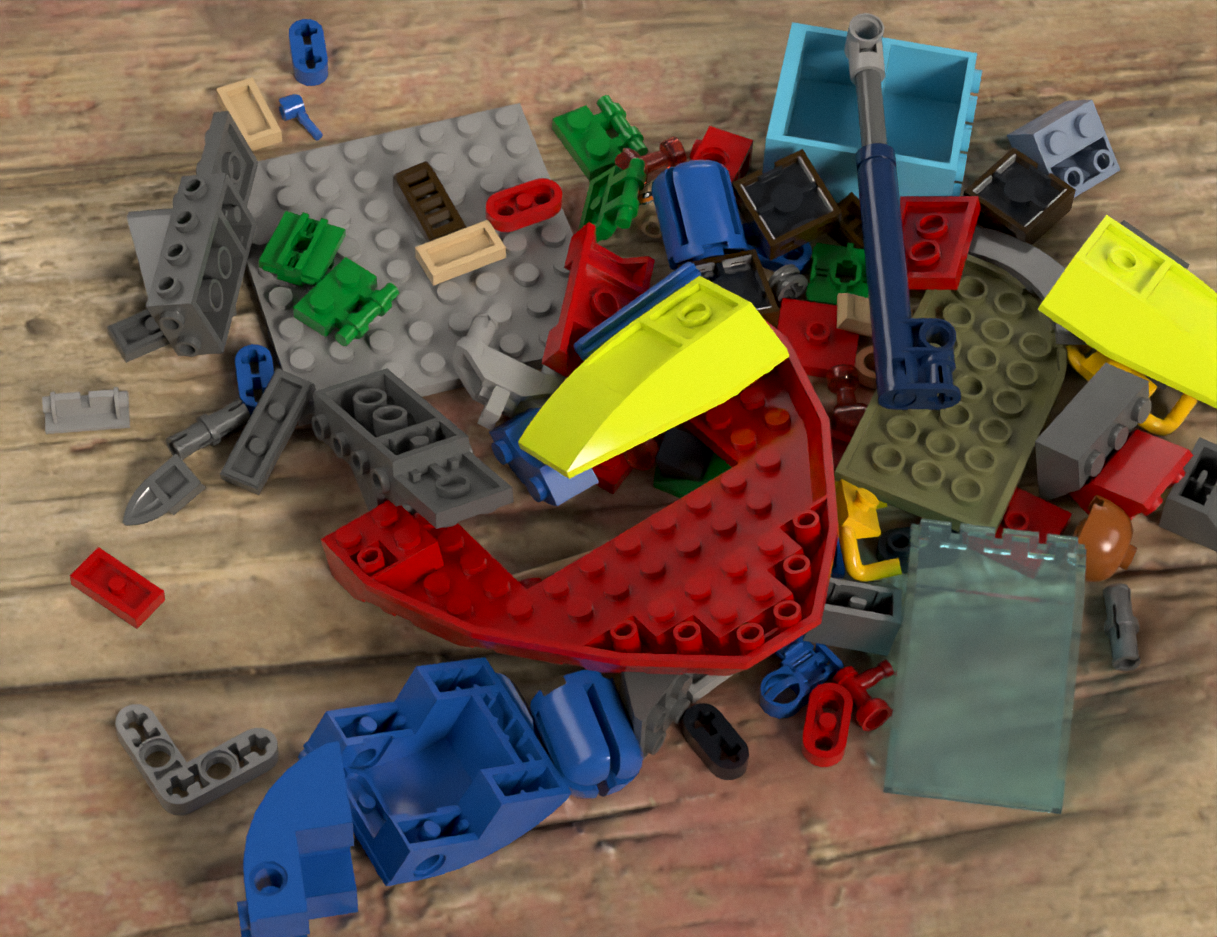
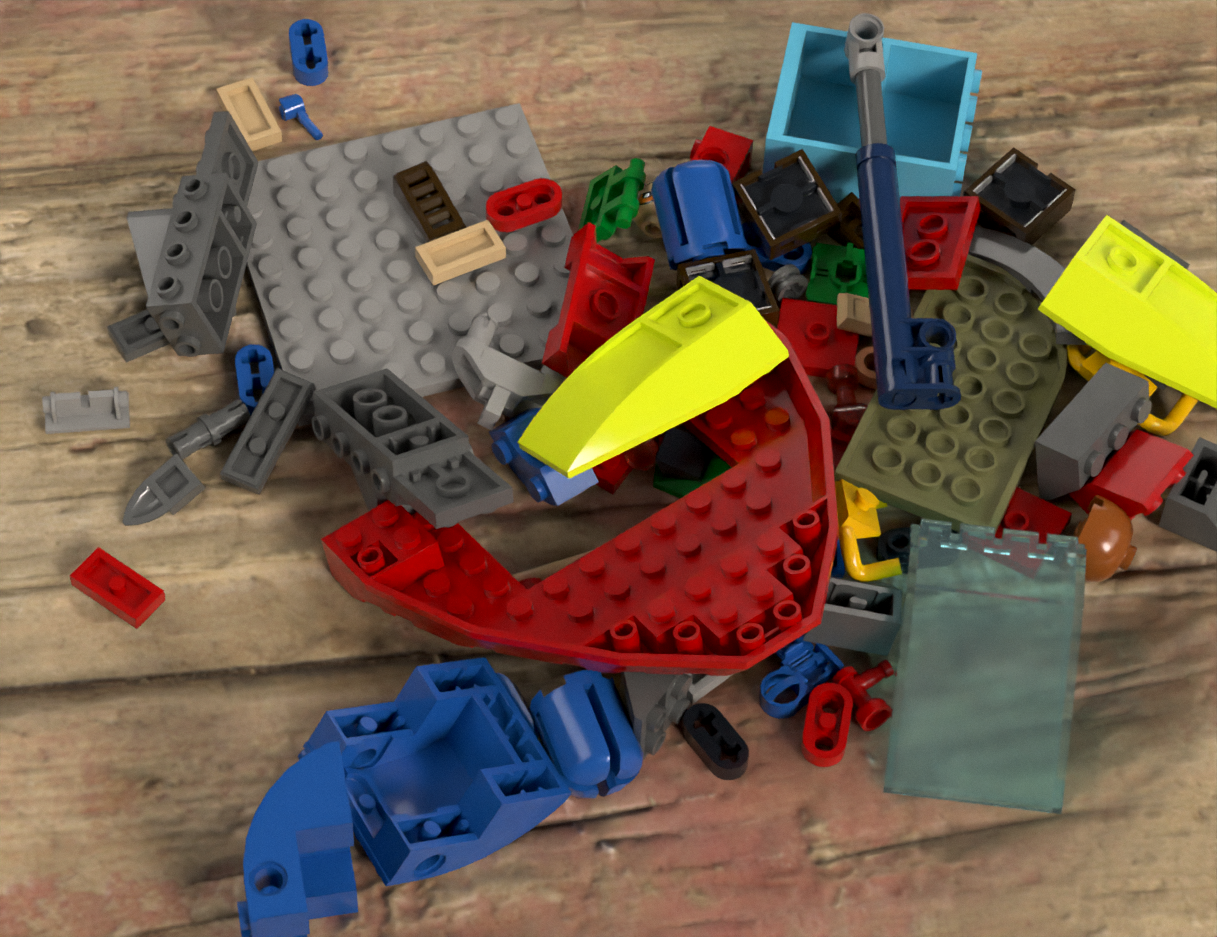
(181, 773): light grey beam -> none
(296, 232): green piece -> none
(337, 295): green plate -> none
(587, 139): green plate -> none
(599, 335): blue axle -> none
(669, 154): clear red leg -> none
(1068, 144): sand blue slope -> none
(1121, 627): flat silver pin -> none

